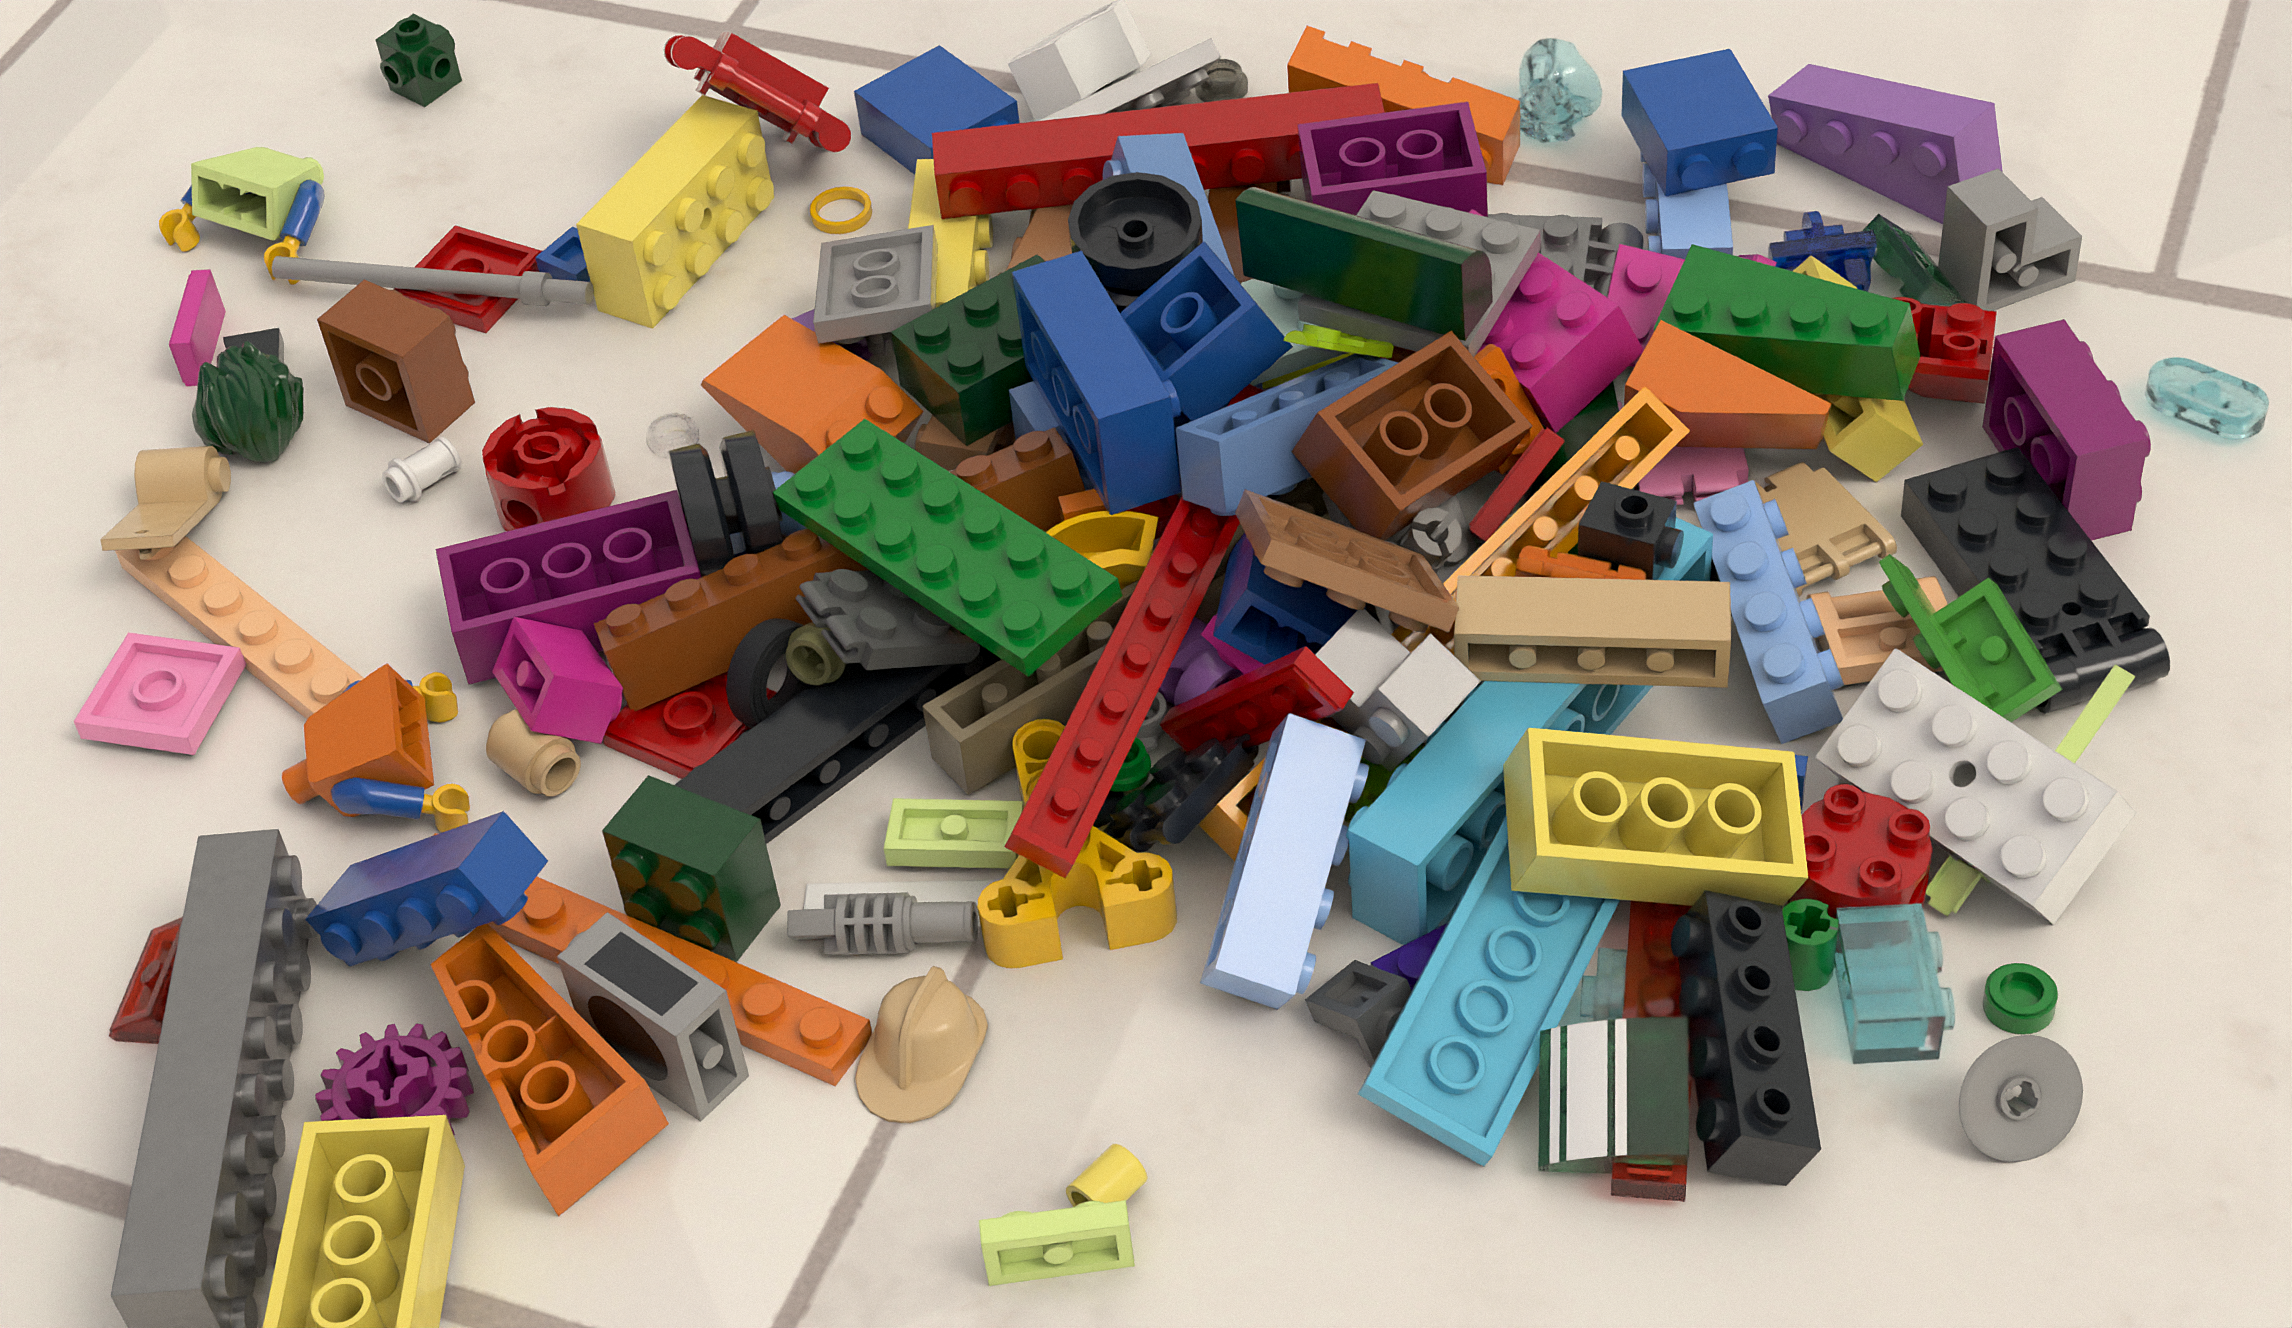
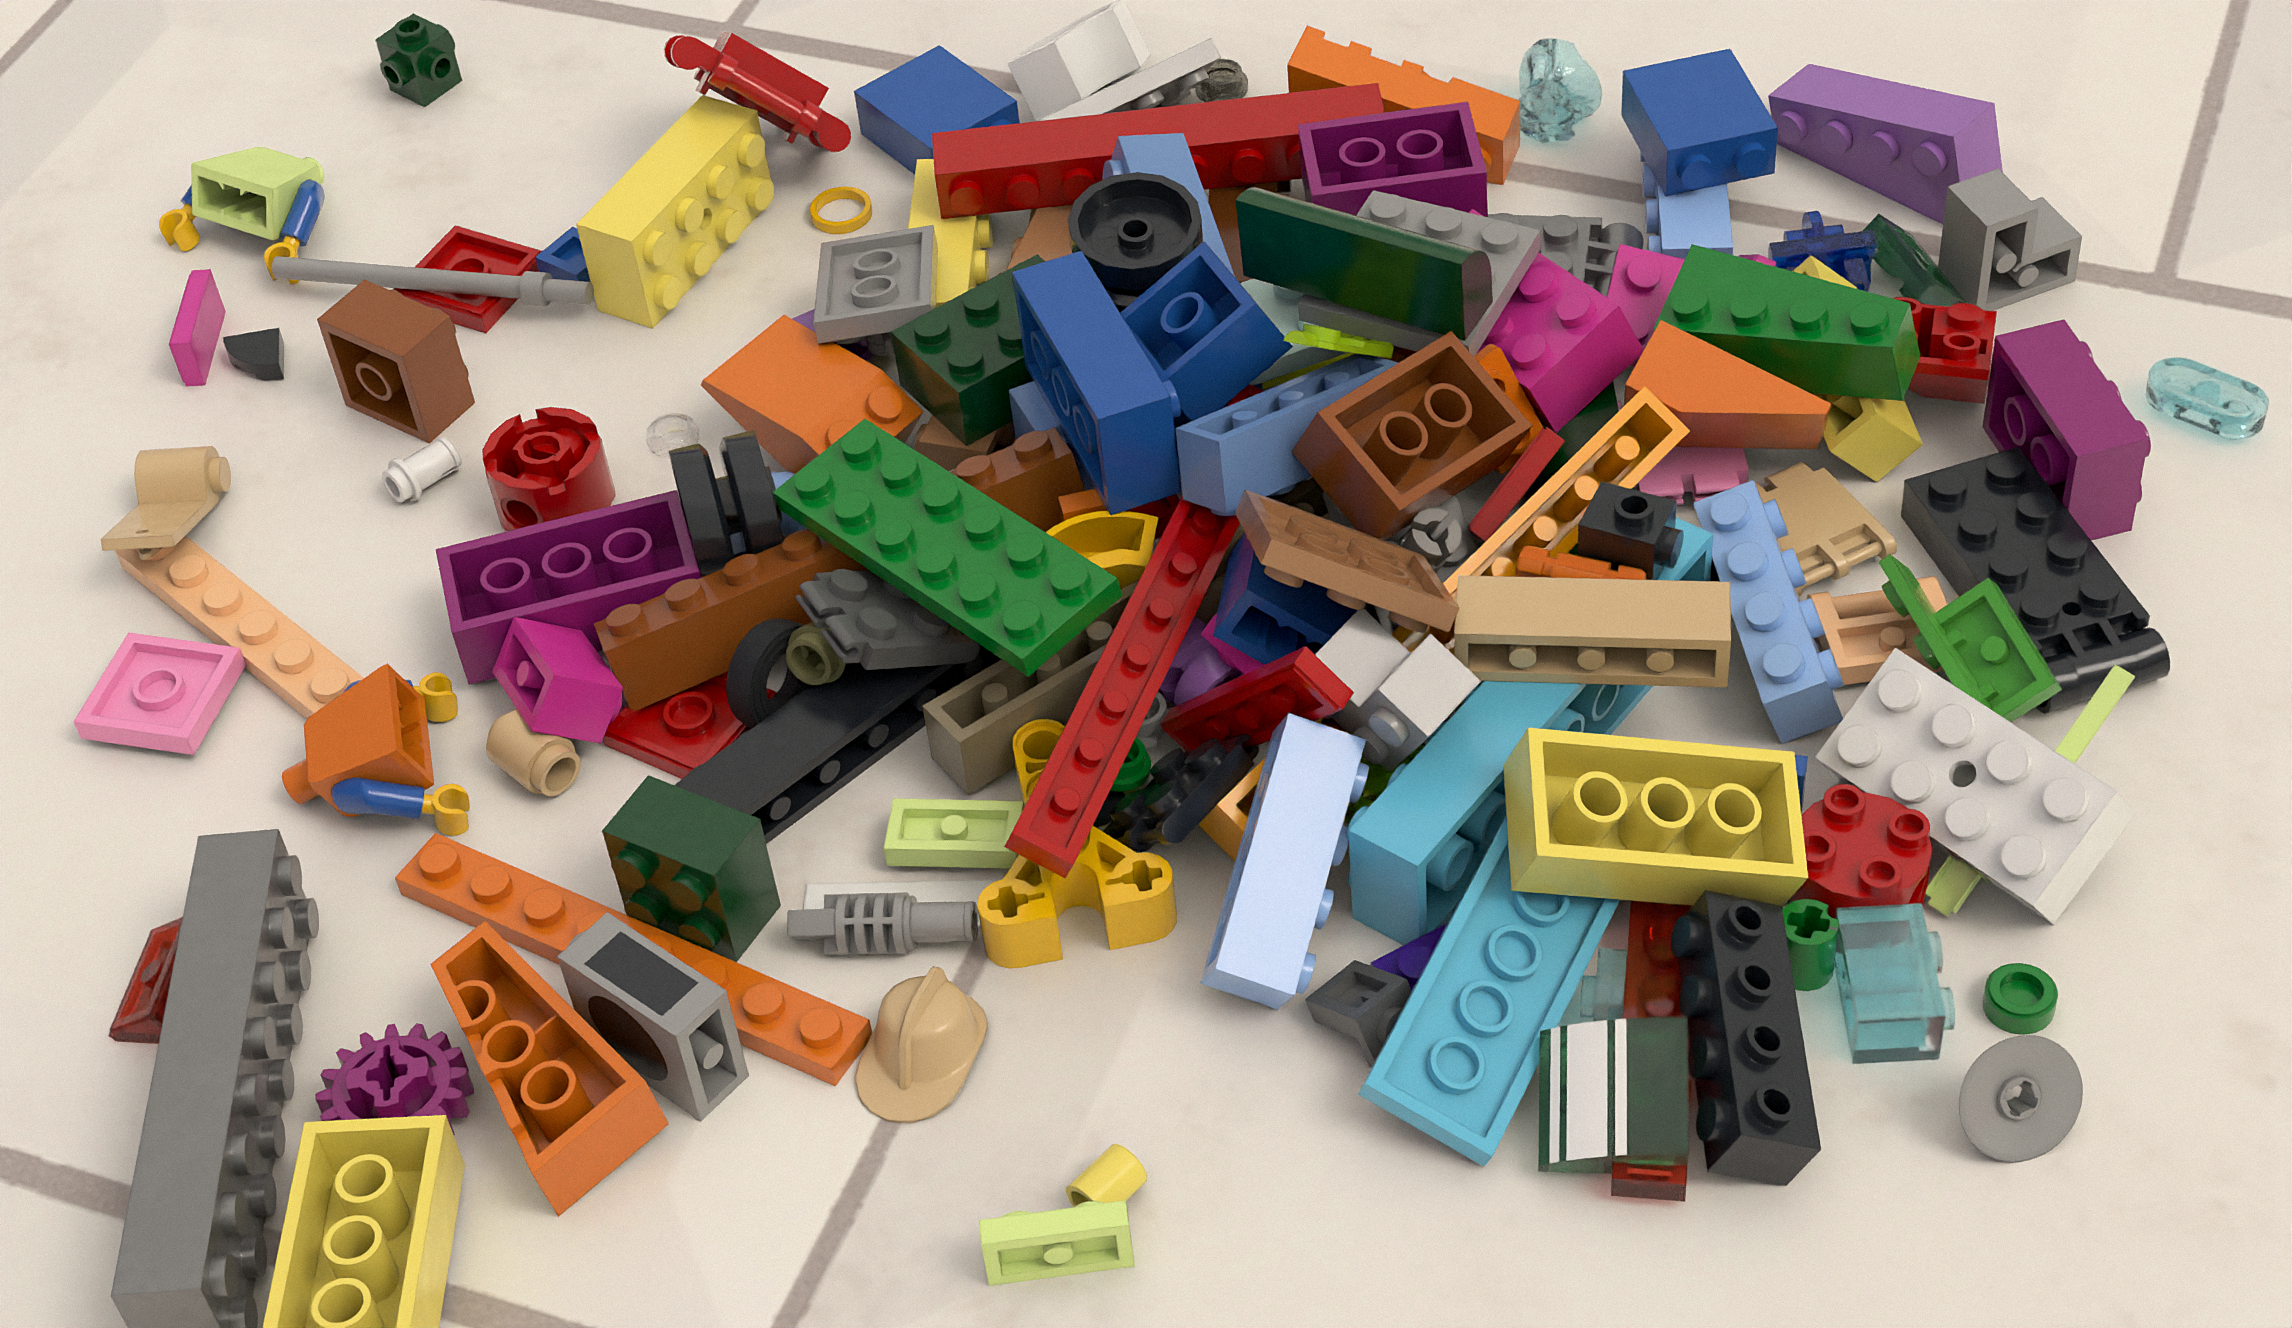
(248, 404): dark green hair -> none
(428, 891): blue brick -> none

